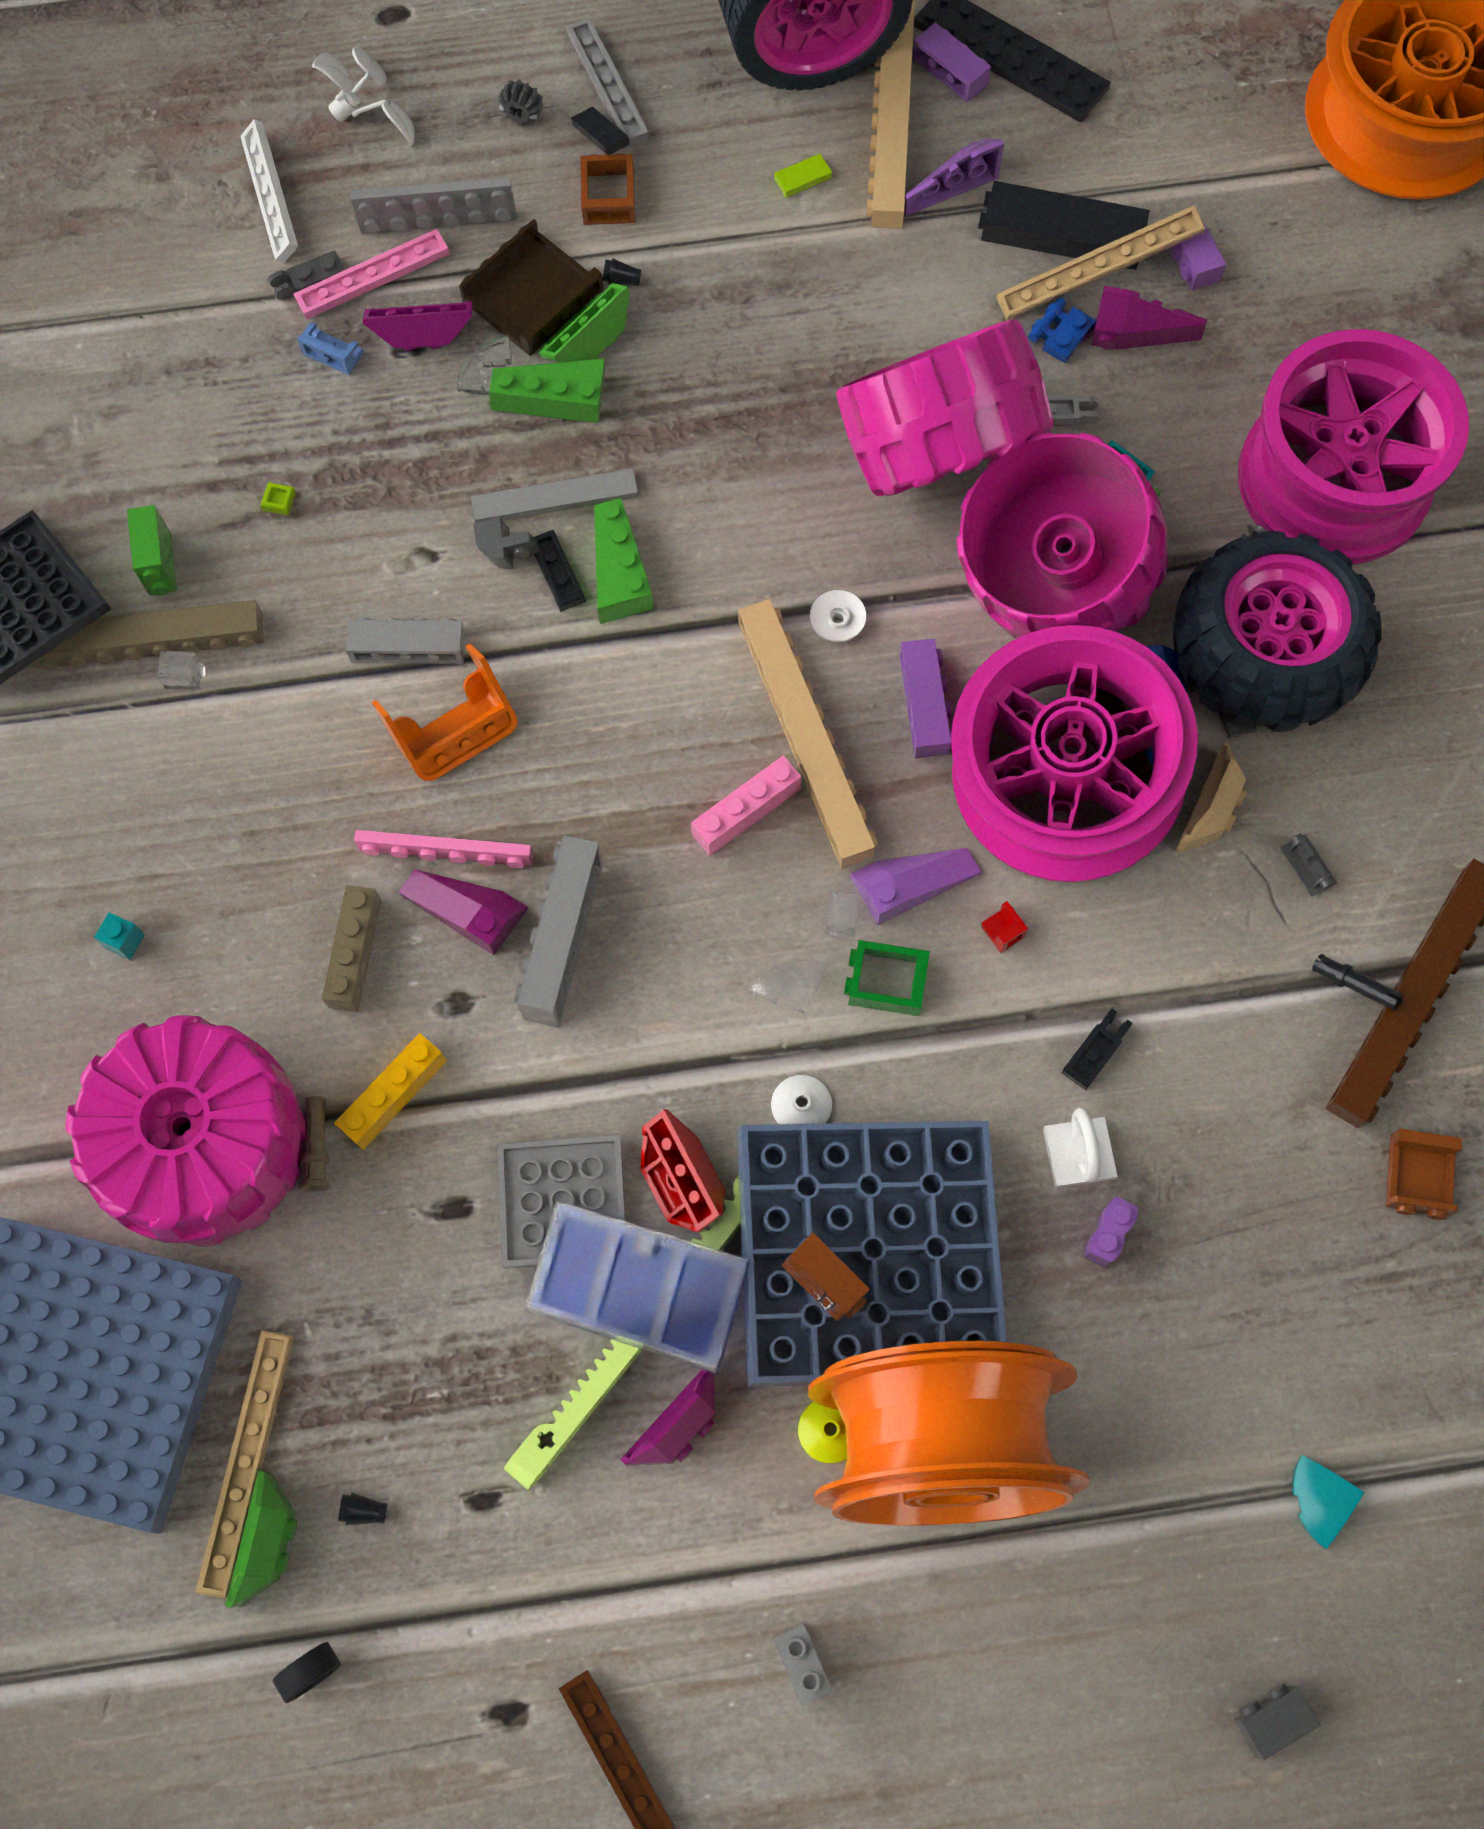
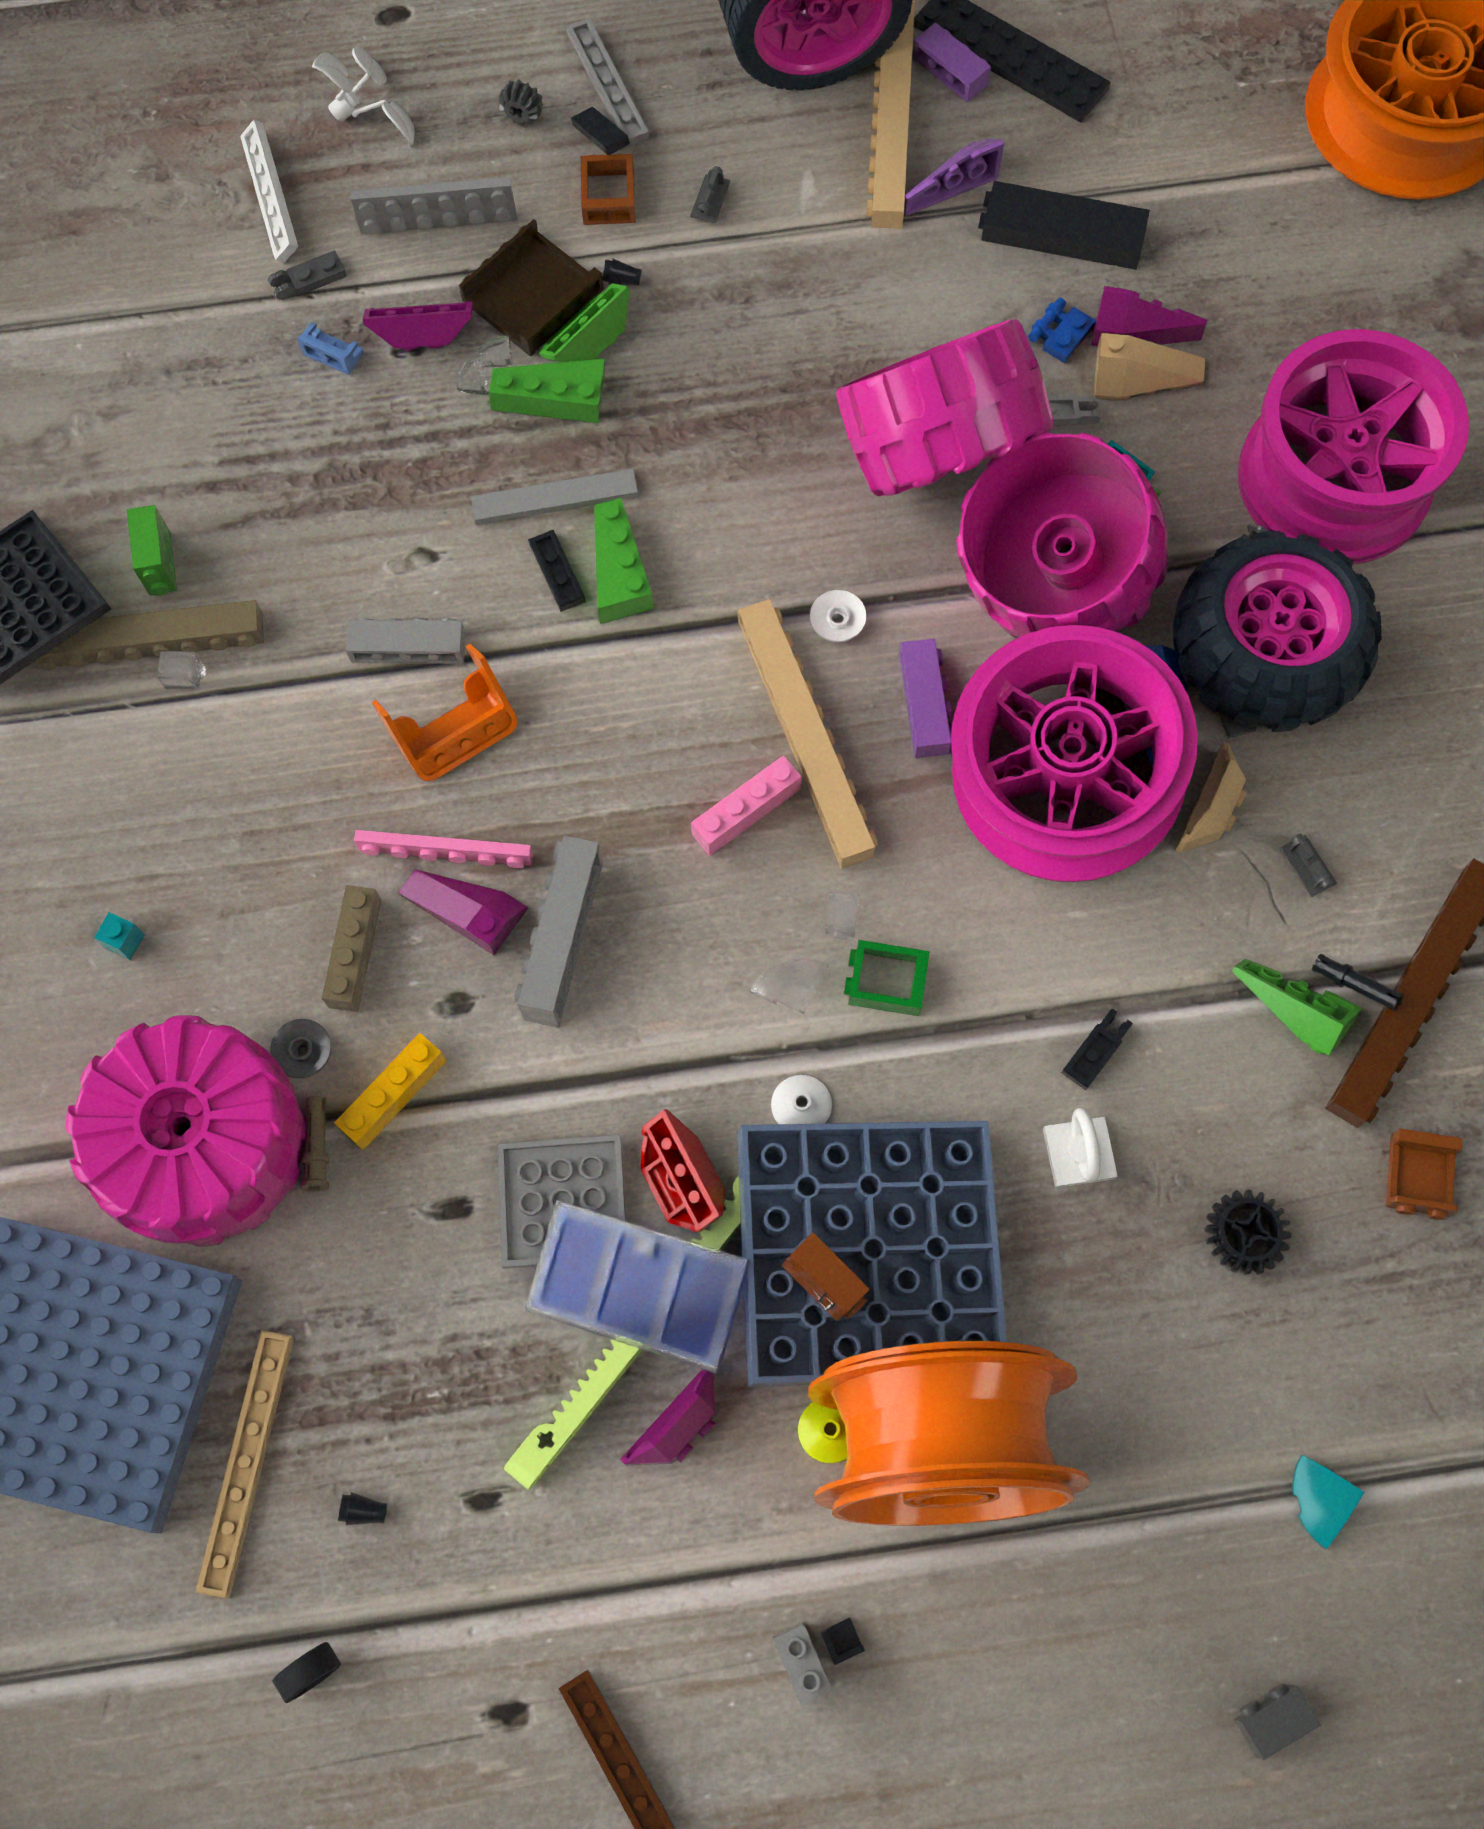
(263, 1542): bright green wedge -> none
(278, 498): lime tile -> none
(294, 1036): none -> dark grey dish
(371, 274): bright pink plate -> none
(499, 546): dark grey brick -> none
(710, 196): none -> dark grey hinge
(803, 175): lime tile -> none
(842, 1641): none -> black panel
(906, 882): medium lavender wedge -> none
(1005, 927): red panel -> none
(1100, 262): tan tile -> none
(1108, 1239): medium lavender brick -> none
(1138, 366): none -> tan wedge
(1199, 260): medium lavender brick -> none
(1260, 1236): none -> black gear
(1312, 1017): none -> bright green wedge

